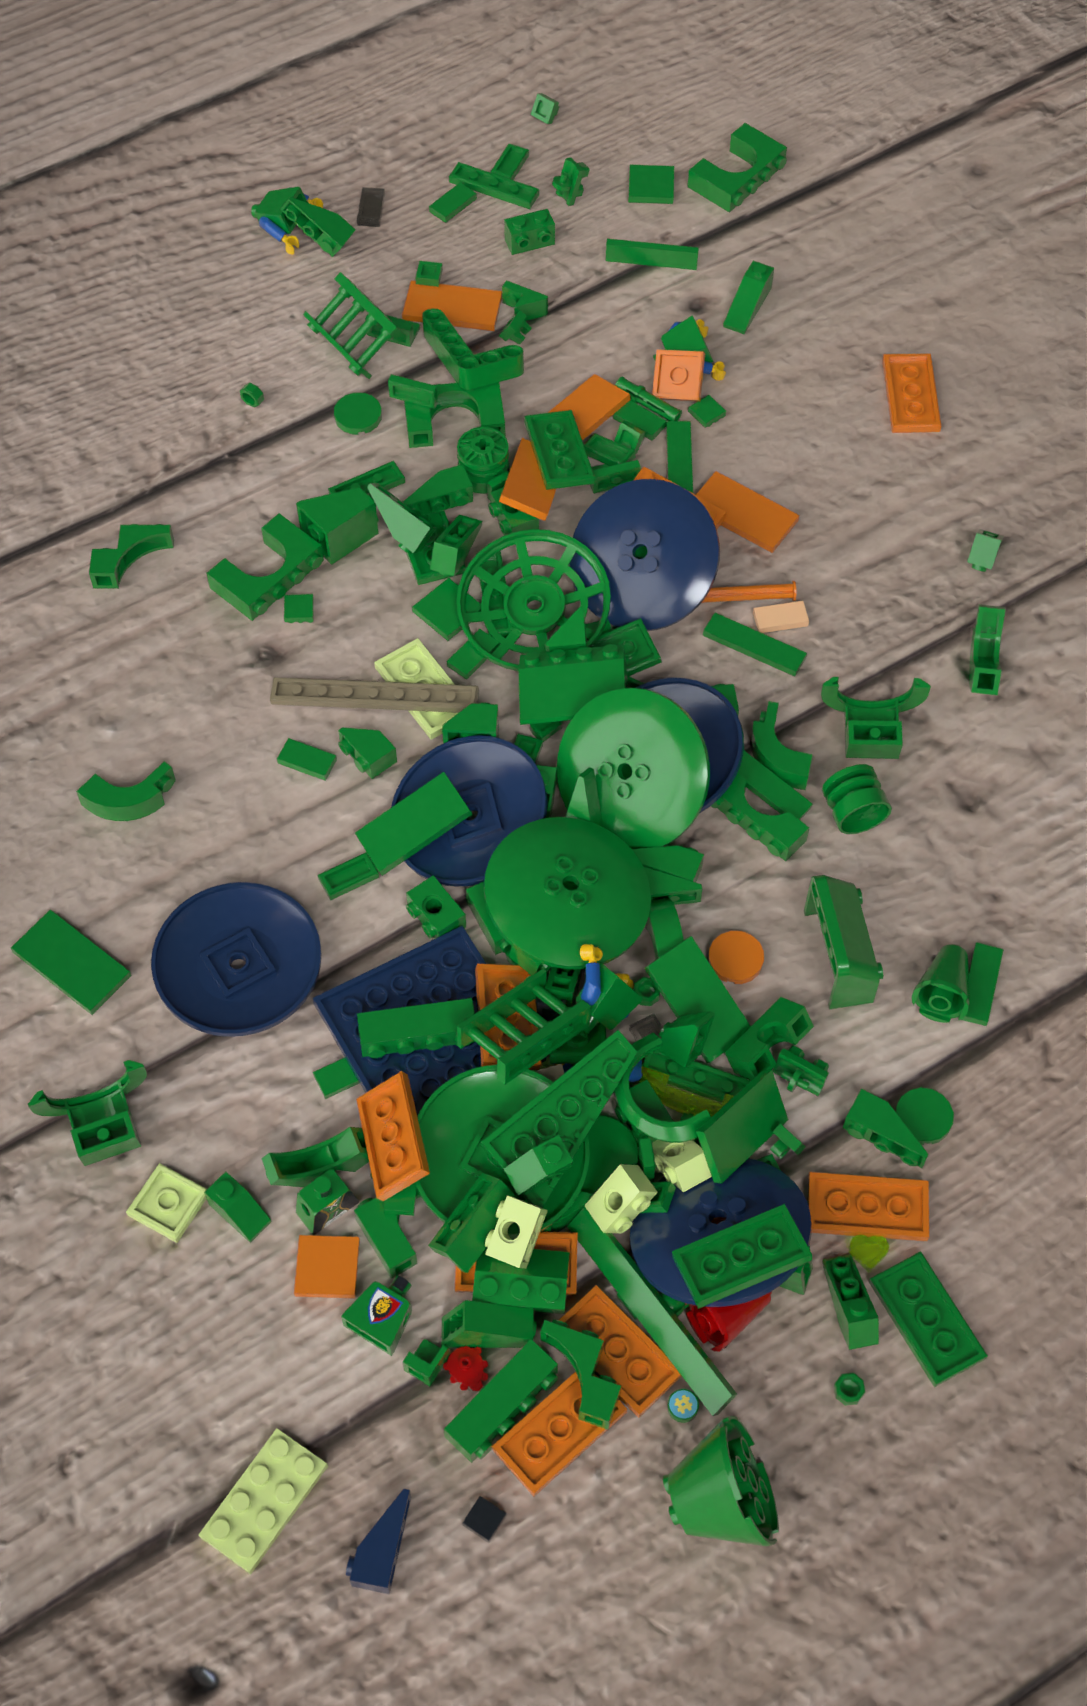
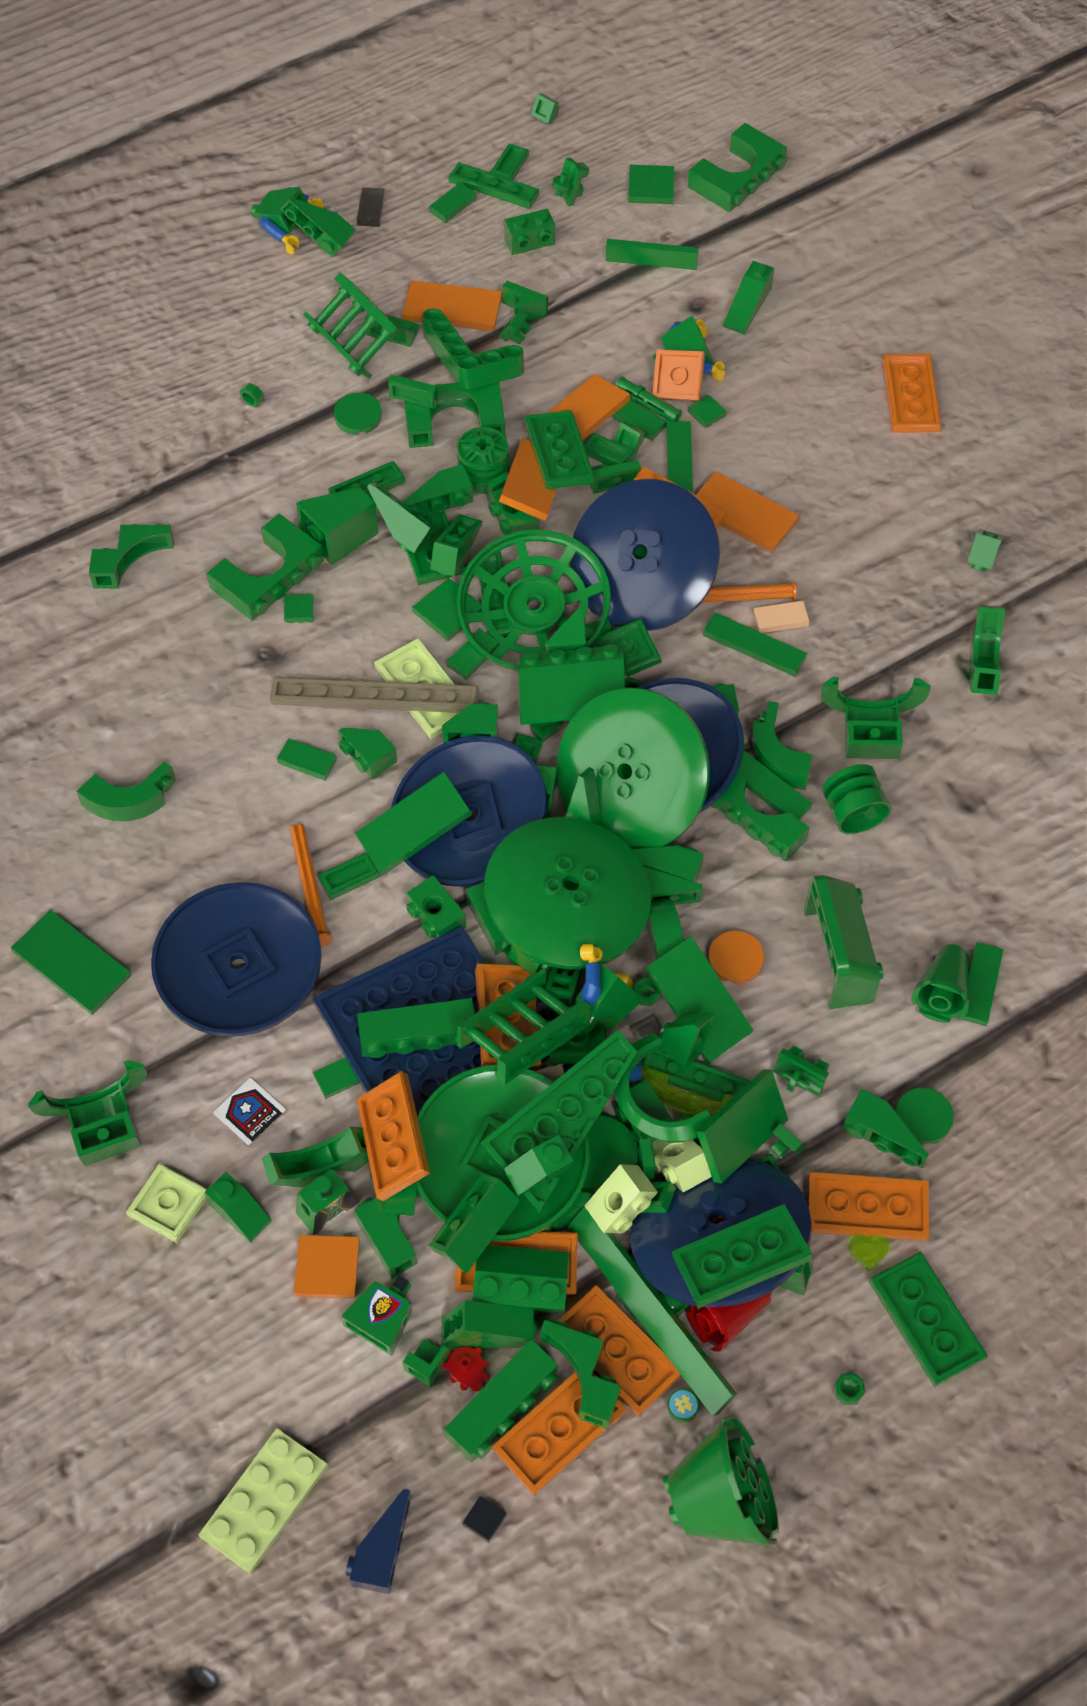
(249, 1111): none -> sticker
(309, 882): none -> orange axle
(429, 273): green tile -> none
(530, 1220): yellowish green brick -> none
(780, 1023): green arch -> none
(851, 1302): green slope -> none

